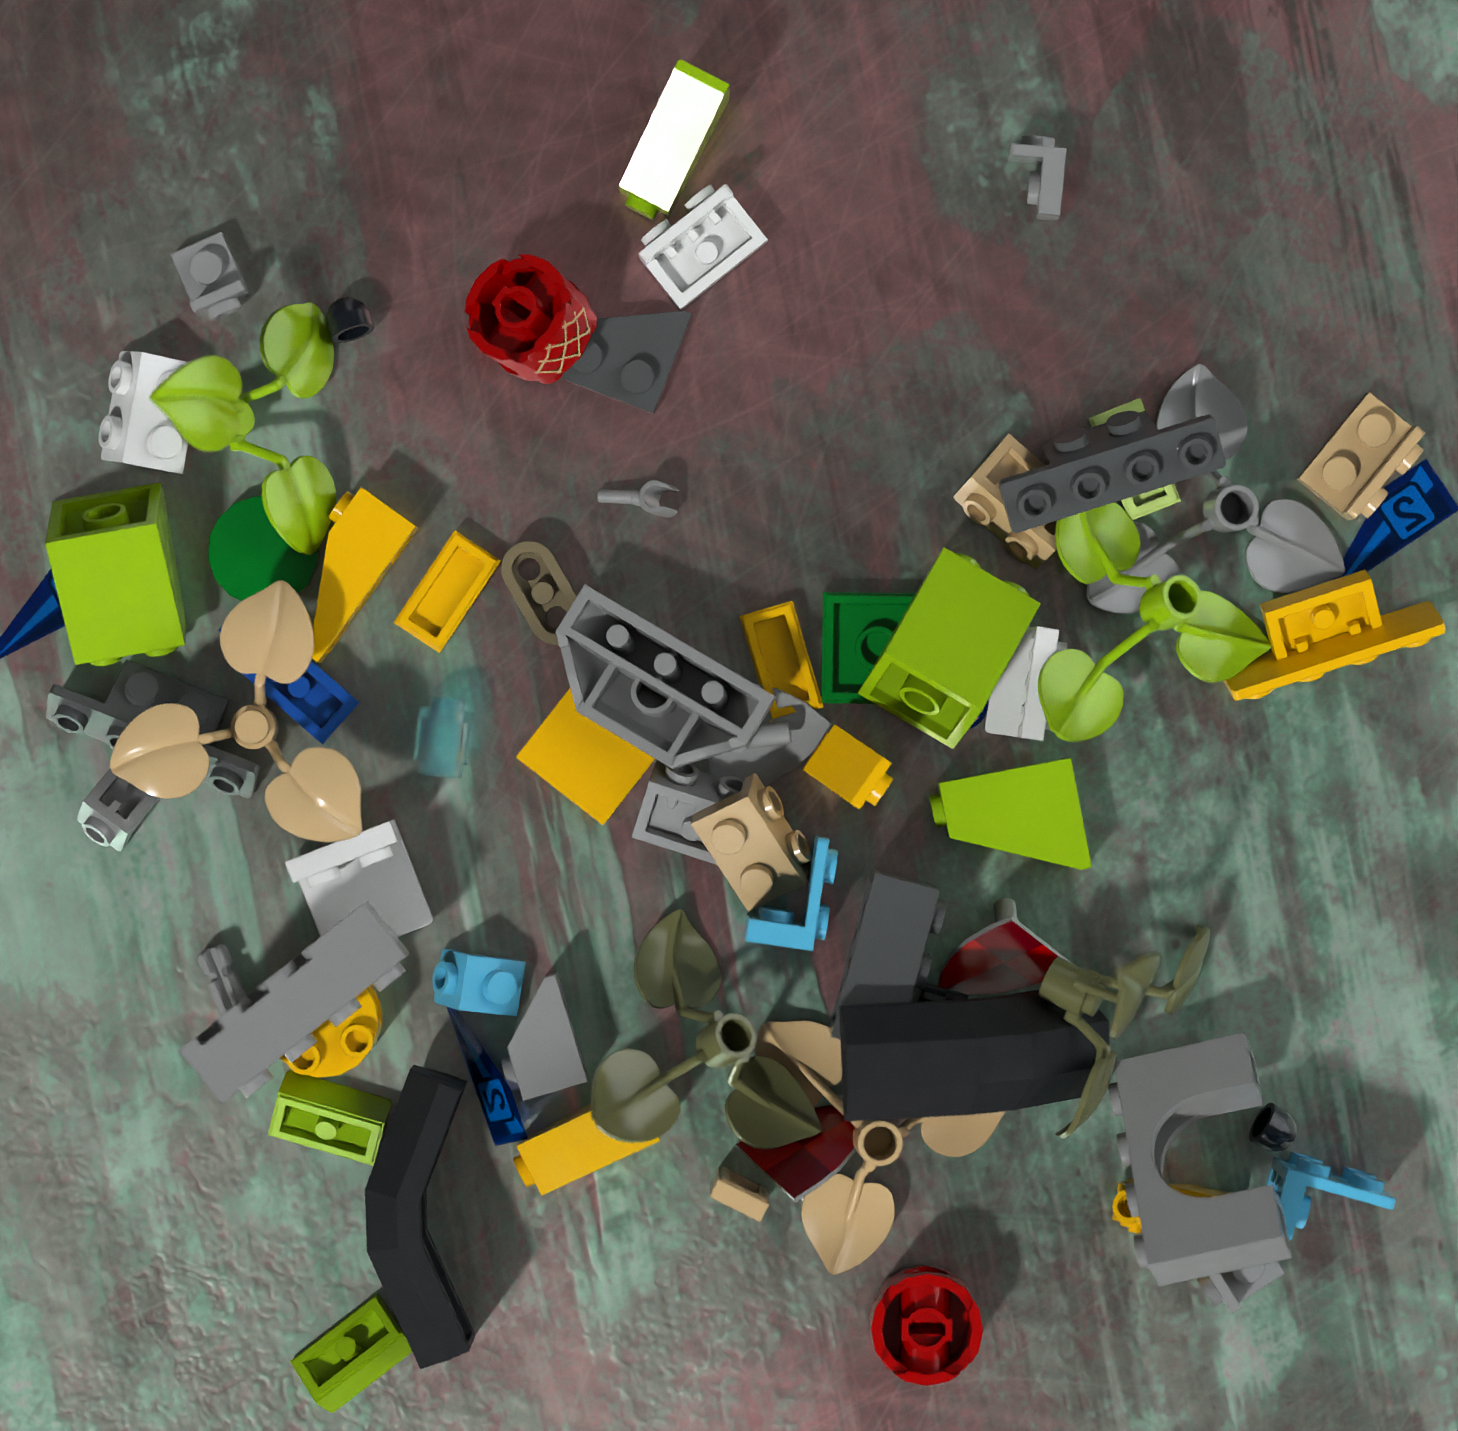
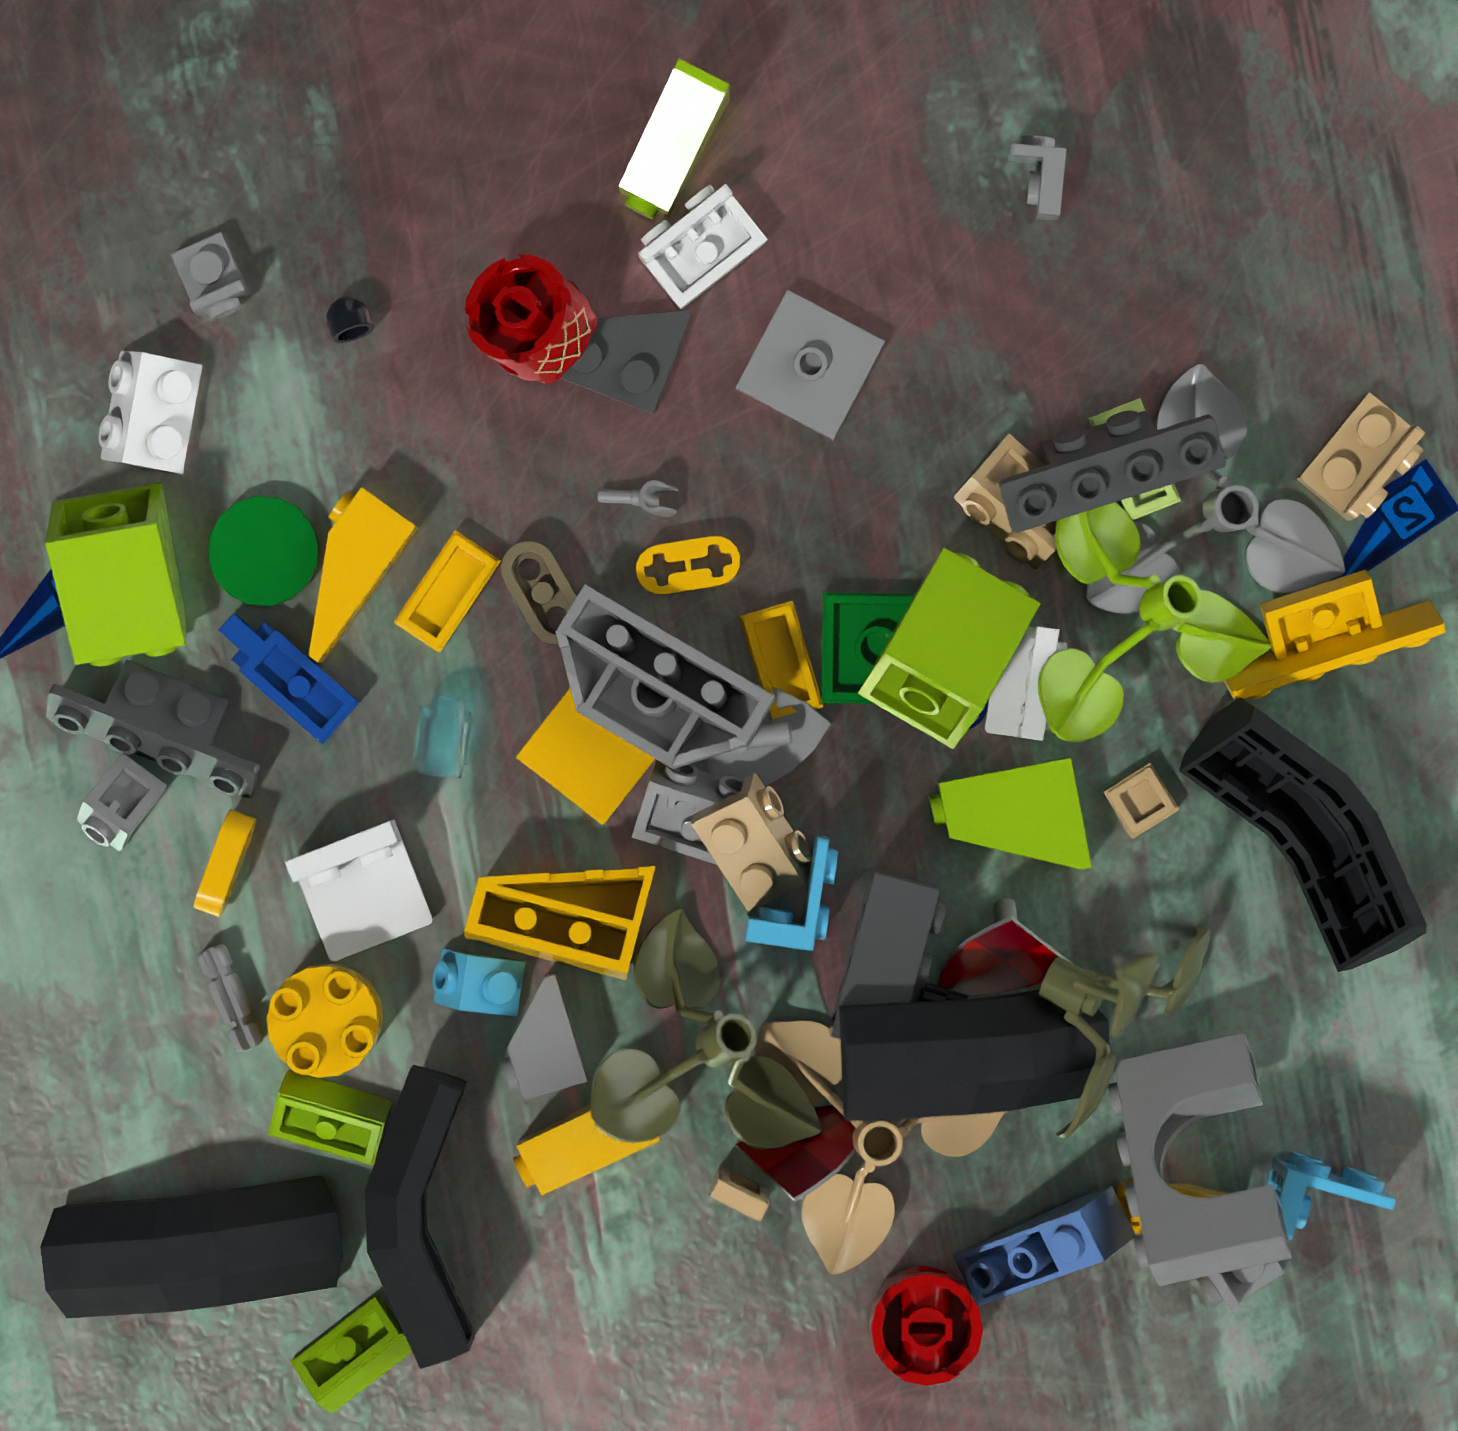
(165, 753): tan plant -> none
(192, 1249): none -> black piece
(212, 413): lime plant -> none
(225, 863): none -> yellow beam
(295, 1002): light grey wedge -> none
(491, 1088): clear blue sticker -> none
(564, 917): none -> yellow wedge
(687, 551): none -> yellow beam
(810, 365): none -> light grey plate
(849, 768): yellow slope -> none
(1046, 1247): none -> medium blue slope
(1140, 800): none -> tan tile
(1273, 1128): black hinge -> none
(1318, 827): none -> black piece

